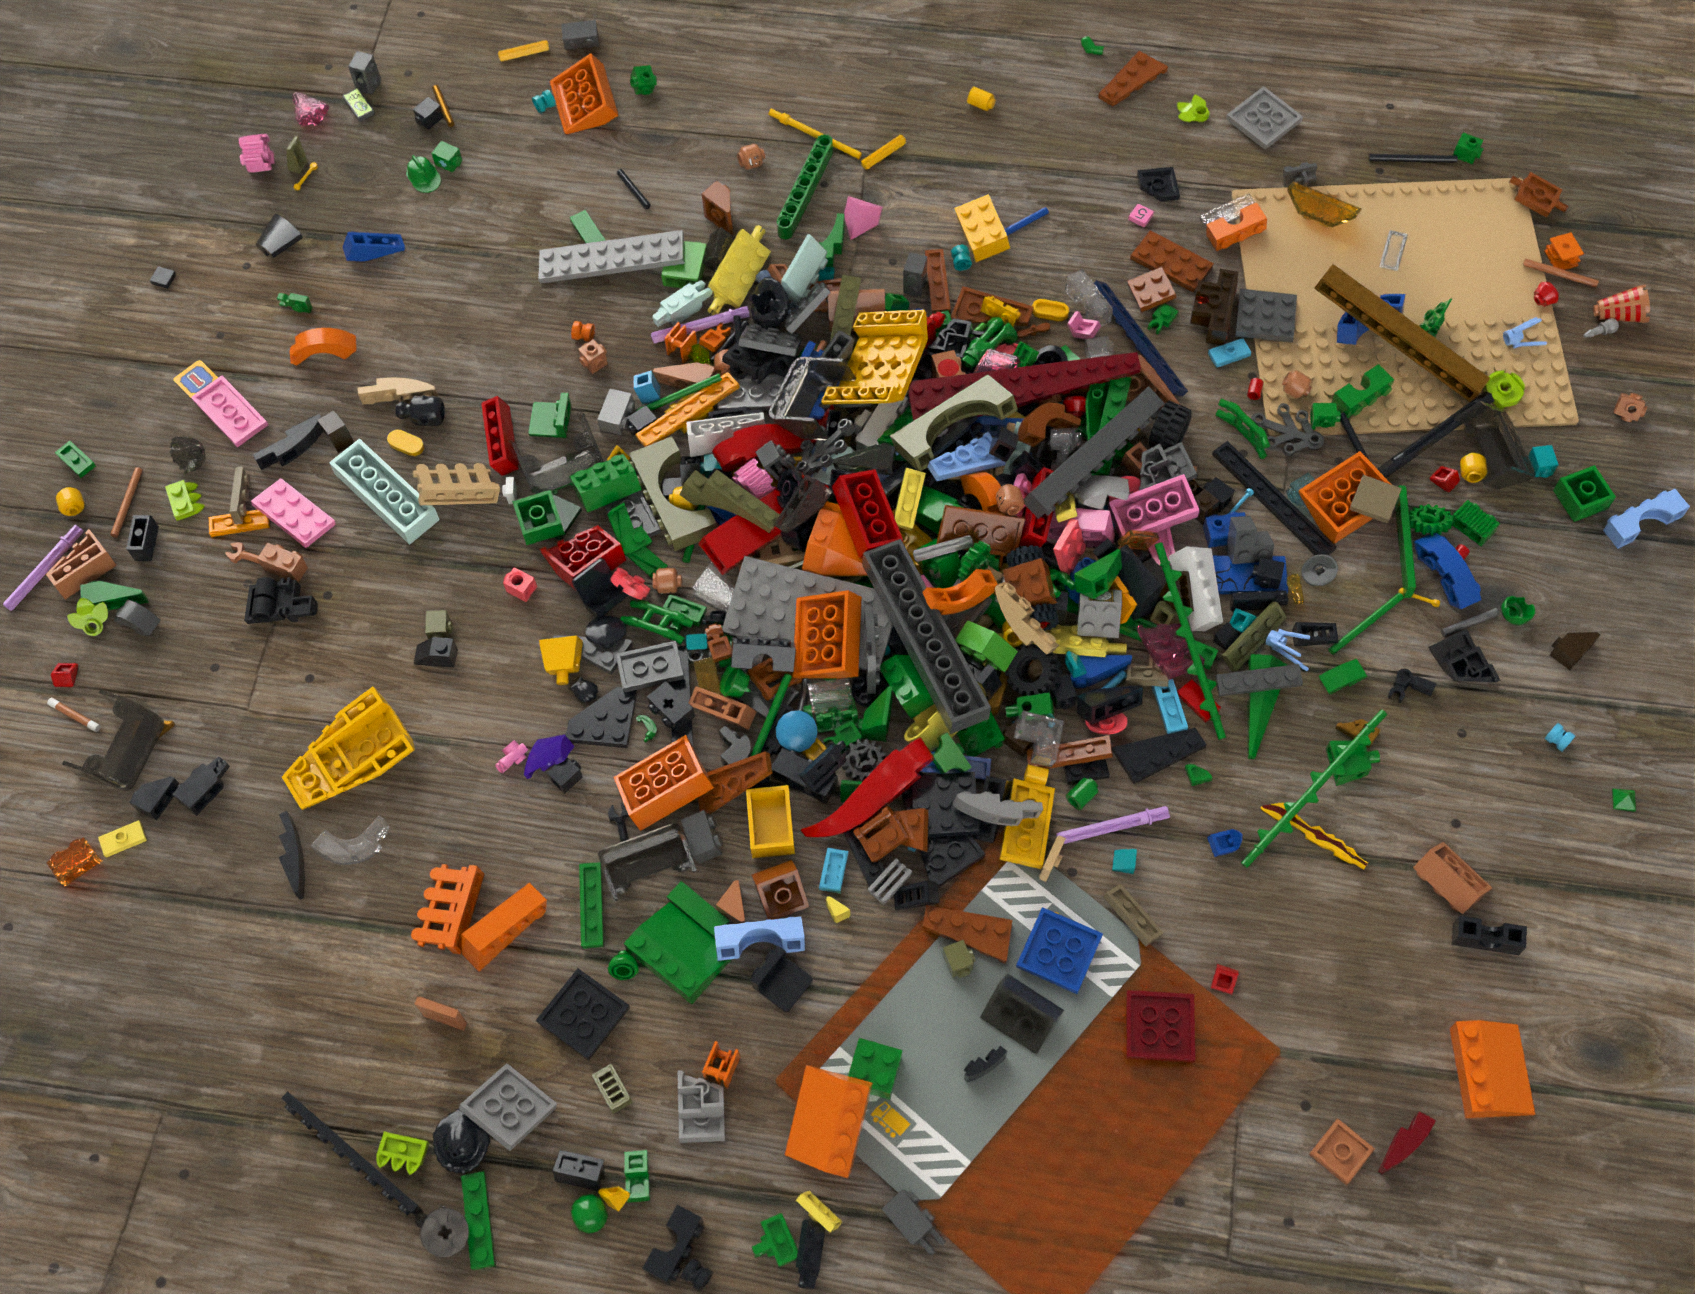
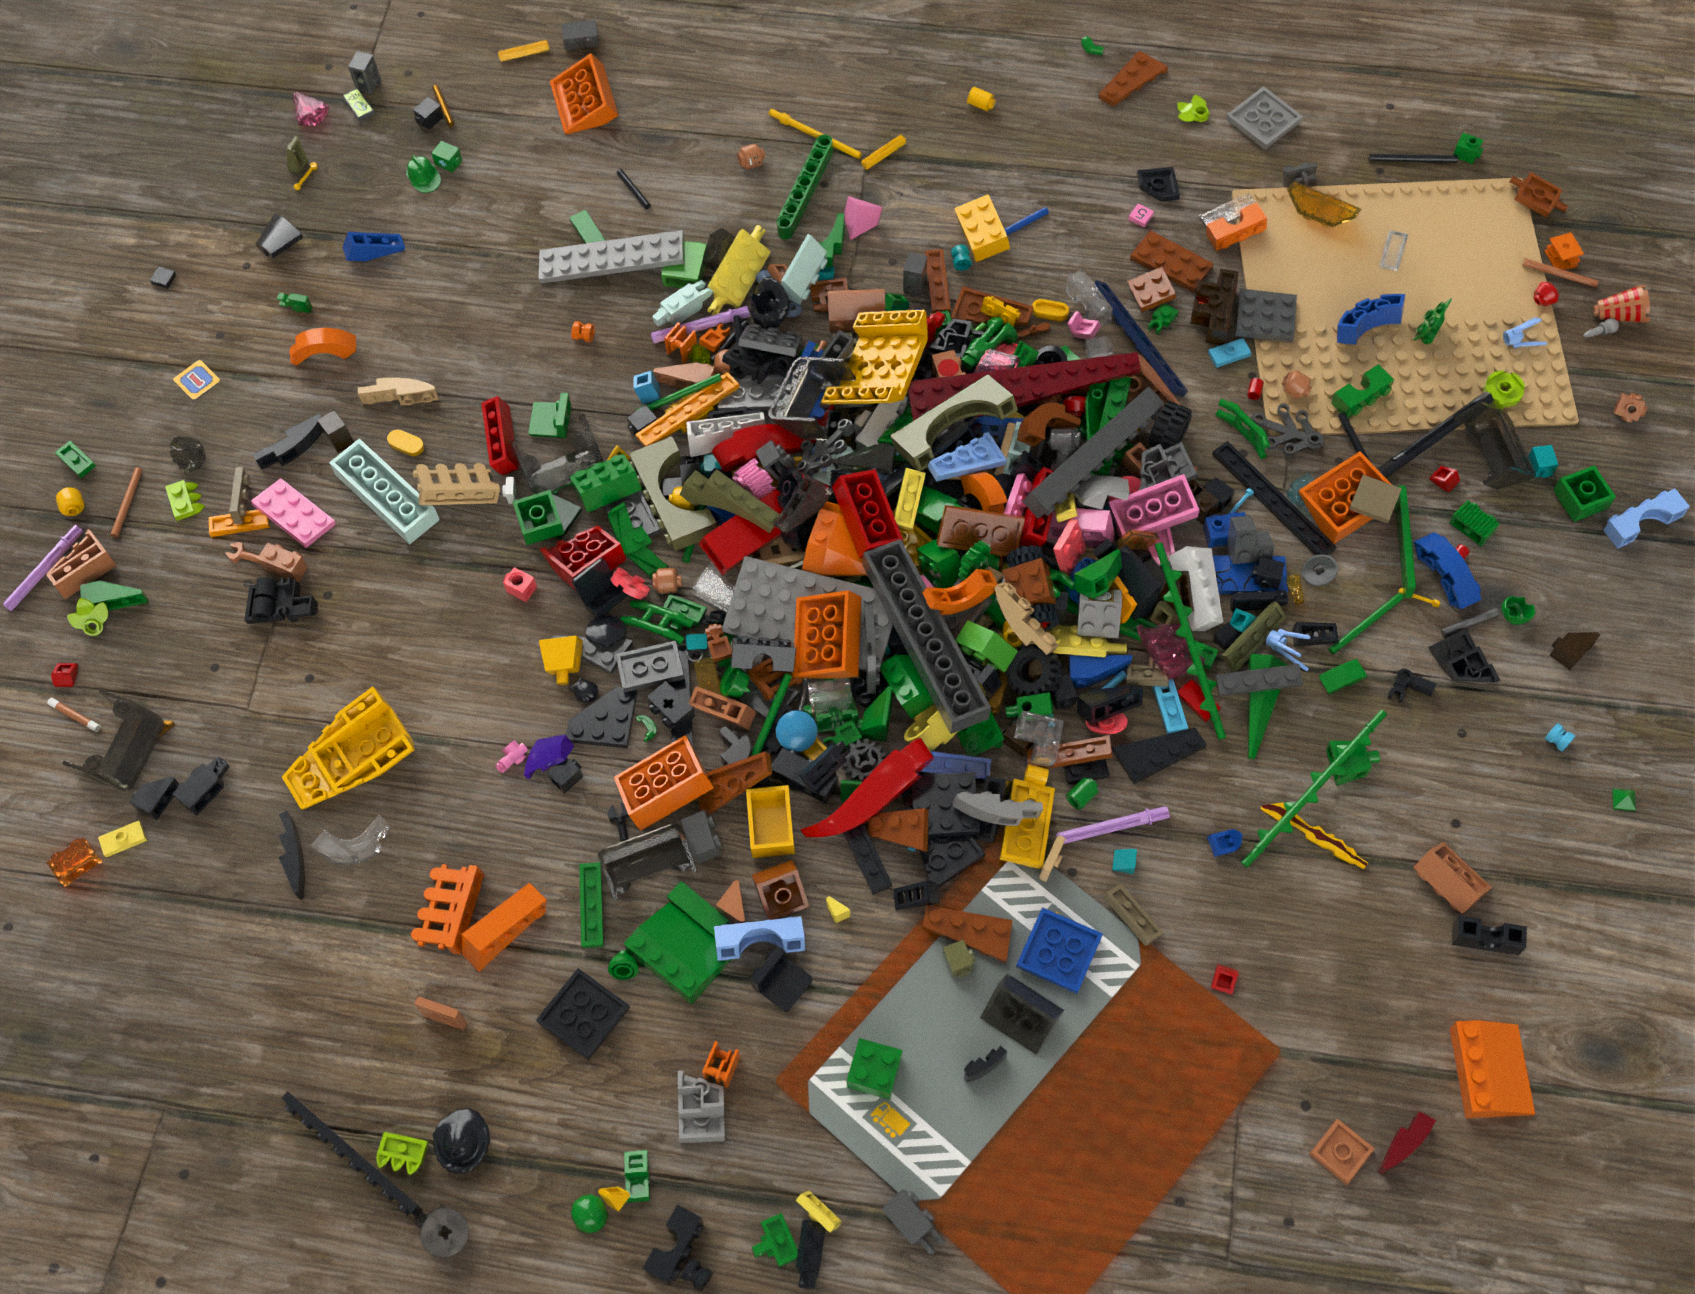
(137, 618): dark grey brick -> none
(142, 537): black brick -> none
(229, 411): bright pink plate -> none
(256, 153): bright pink brick -> none
(422, 410): black piece -> none
(436, 652): black slope -> none
(438, 624): olive brick -> none
(478, 1220): green plate -> none
(508, 1106): light grey plate -> none
(544, 101): teal wheel -> none
(578, 1170): black hinge -> none
(593, 356): nougat brick -> none
(615, 411): light grey brick -> none
(620, 1103): olive slope -> none
(643, 80): green brick -> none
(718, 206): dark orange slope -> none
(806, 306): dark grey plate -> none
(828, 1120): orange slope -> none
(833, 870): medium azure plate -> none
(846, 305): olive plate -> none
(884, 840): dark orange plate -> none
(901, 868): light grey tile -> none
(943, 548): light grey axle -> none
(950, 755): green brick -> none
(1003, 444): black brick -> none
(1009, 499): nougat head -> none
(1074, 664): teal slope -> none
(1160, 1026): dark red plate -> none
(1197, 774): green tile -> none
(1324, 415): green brick -> none
(1353, 728): pearl gold tile -> none
(1402, 333): pearl gold brick -> none
(1430, 519): green gear -> none
(1473, 467): yellow head -> none

